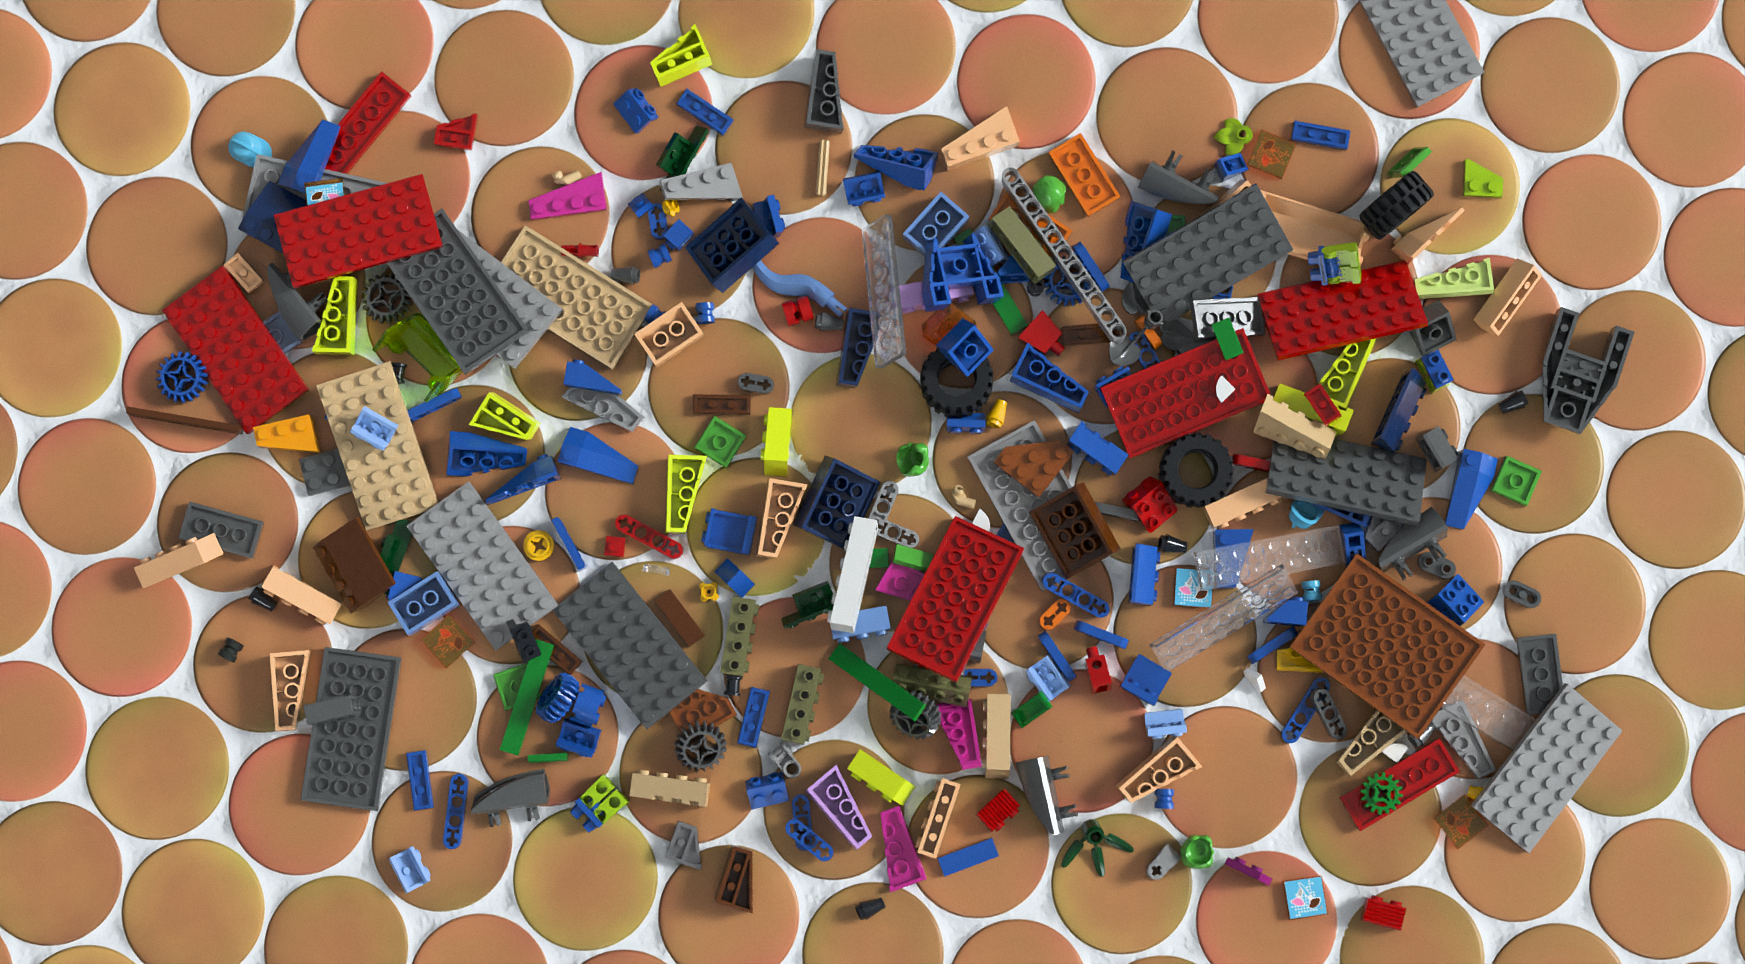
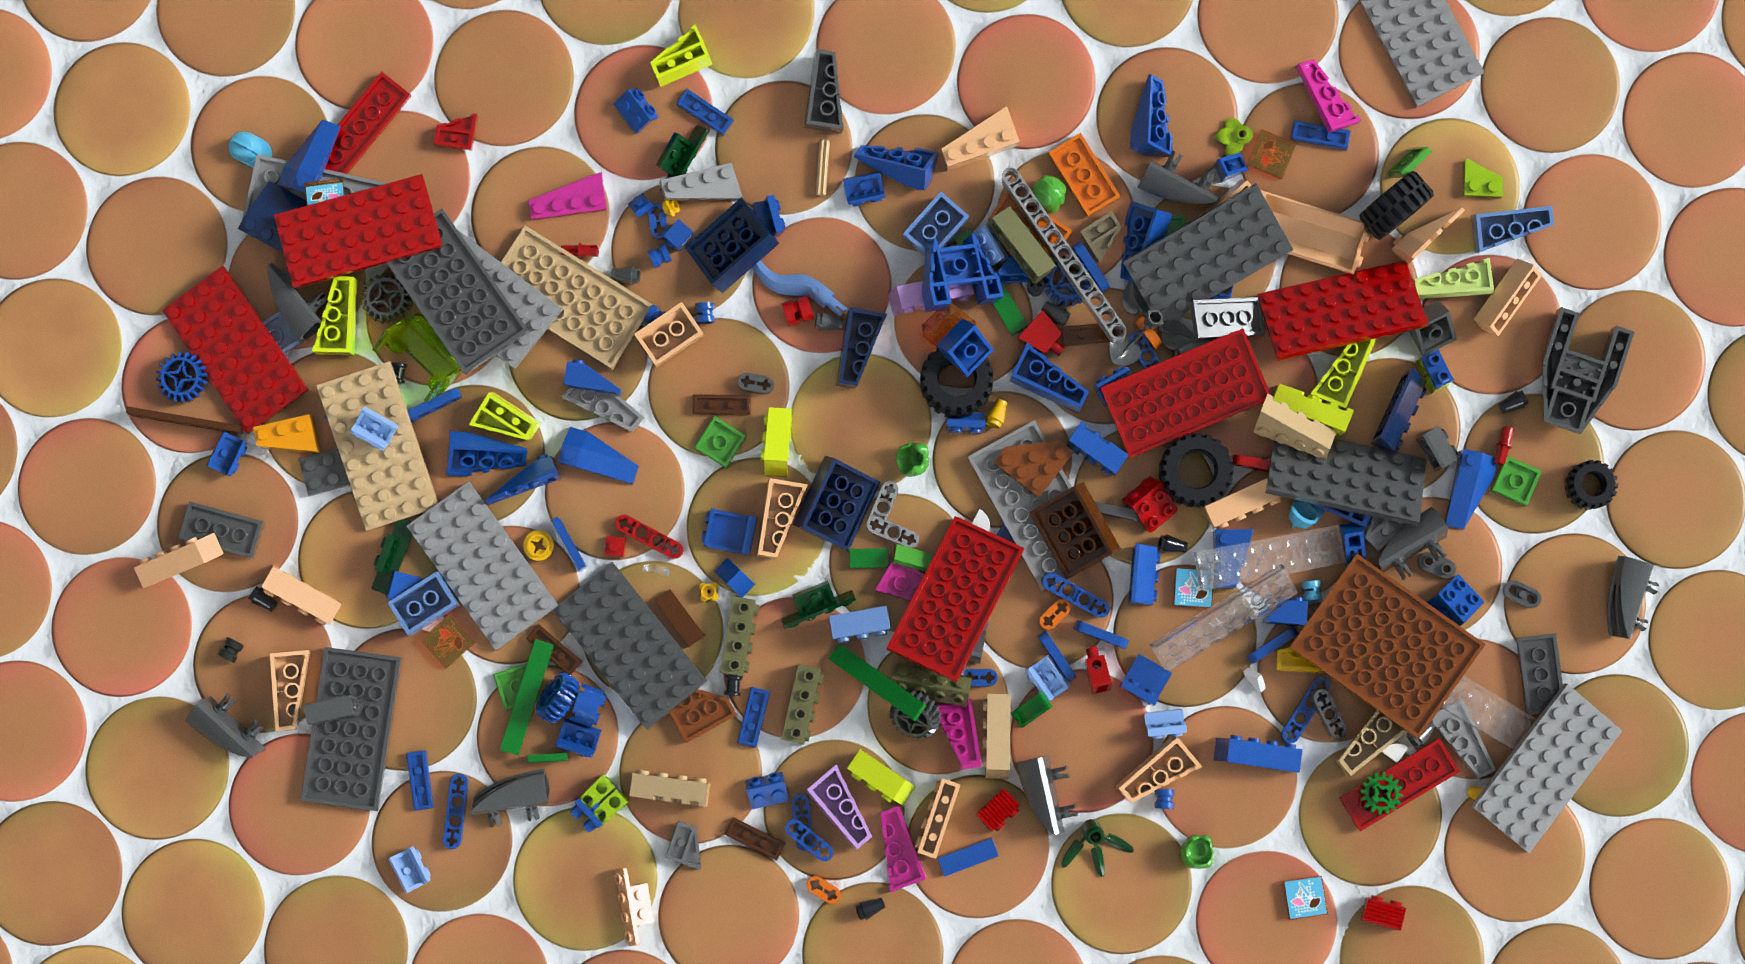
(224, 730): none -> dark grey piece
(227, 453): none -> blue bracket
(243, 273): light nougat plate -> none
(354, 565): reddish brown slope -> none
(524, 640): black bracket -> none
(566, 179): tan arm -> none
(634, 904): none -> light nougat bracket
(682, 486): neon yellow wedge -> none
(714, 750): dark grey gear -> none
(736, 880): reddish brown wedge -> none
(755, 838): none -> reddish brown tile
(785, 760): light grey piece -> none
(820, 893): none -> orange beam
(853, 574): white brick -> none
(883, 291): clear plate -> none
(961, 499): tan arm -> none
(1056, 313): none -> dark grey cone
(1101, 234): none -> dark tan wing
(1150, 126): none -> blue wedge
(1164, 860): light grey piece -> none
(1223, 388): white tile -> none
(1227, 338): green tile -> none
(1254, 872): magenta wing -> none
(1258, 754): none -> blue wedge
(1323, 405): red plate -> none
(1330, 106): none -> dark pink wing
(1336, 264): hips -> none
(1460, 821): clear orange tile -> none
(1504, 226): none -> medium blue wedge
(1504, 445): none -> red axle
(1606, 479): none -> black tyre
(1626, 596): none -> dark grey piece

